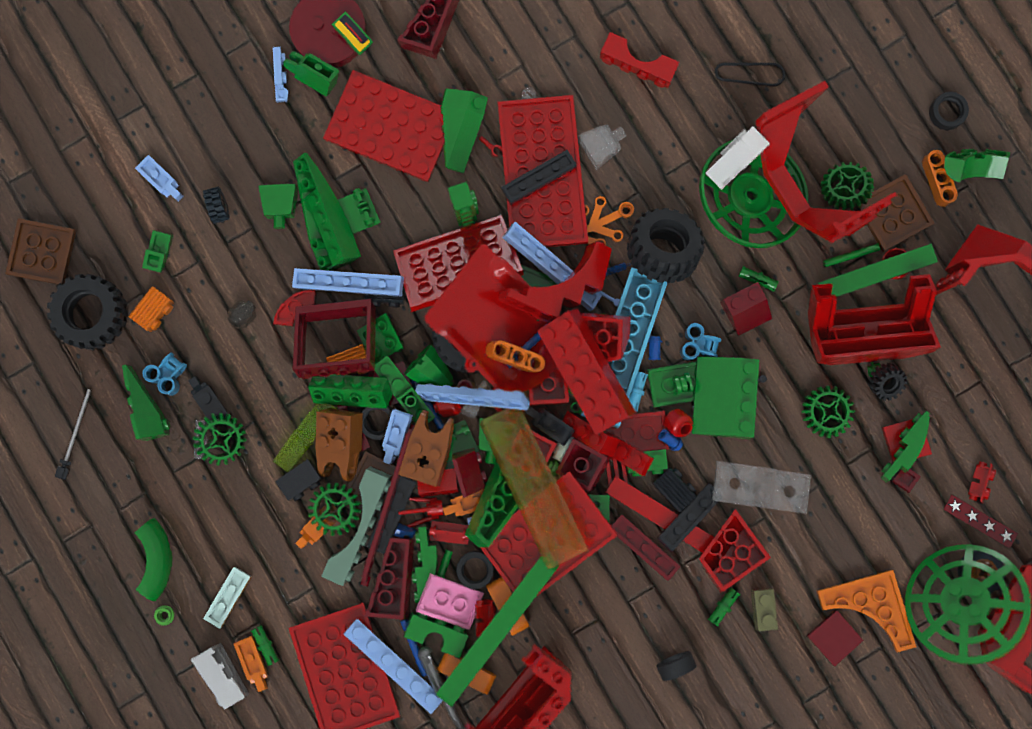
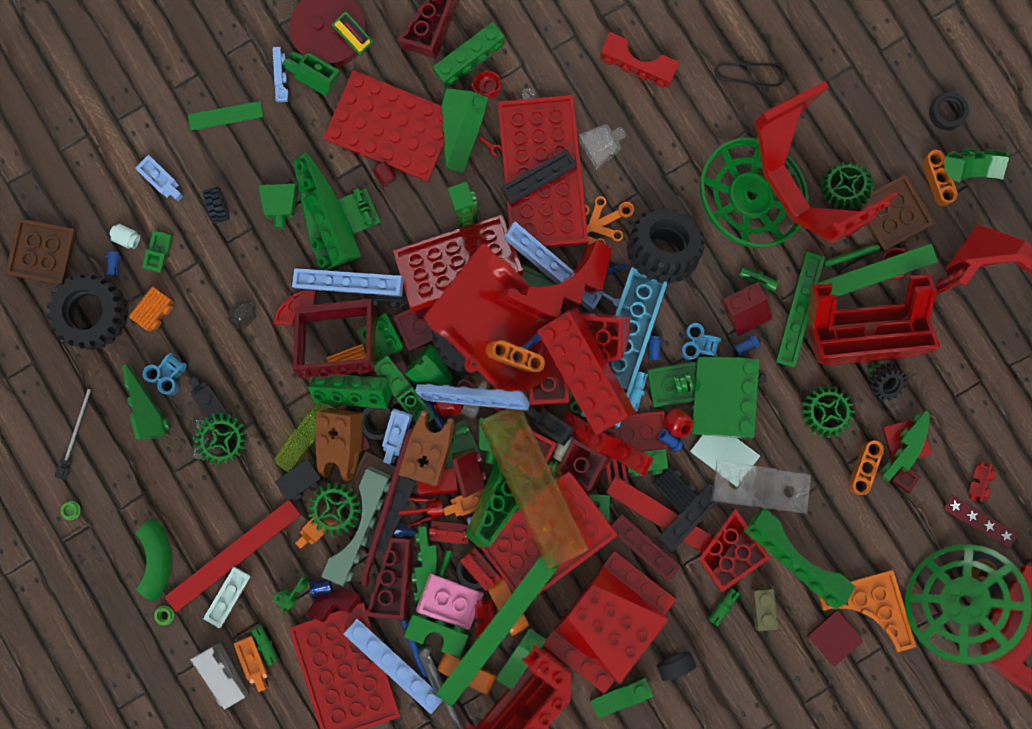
(70, 510): none -> bright green plate
(112, 263): none -> blue pin
(124, 236): none -> light aqua brick
(225, 115): none -> green sticker
(232, 555): none -> red tile
(287, 599): none -> green hinge
(320, 587): none -> clear blue bush
(341, 599): none -> dark red tile
(384, 174): none -> dark red piece
(414, 328): none -> dark red tile
(469, 55): none -> green brick
(480, 569): none -> red hinge
(487, 84): none -> red hair
(514, 665): none -> green slope
(610, 623): none -> red wedge
(621, 697): none -> green slope
(724, 449): none -> light aqua tile
(737, 156): white wedge -> none
(747, 345): none -> blue pin
(769, 533): none -> green arch
(798, 312): none -> green plate
(873, 462): none -> orange beam

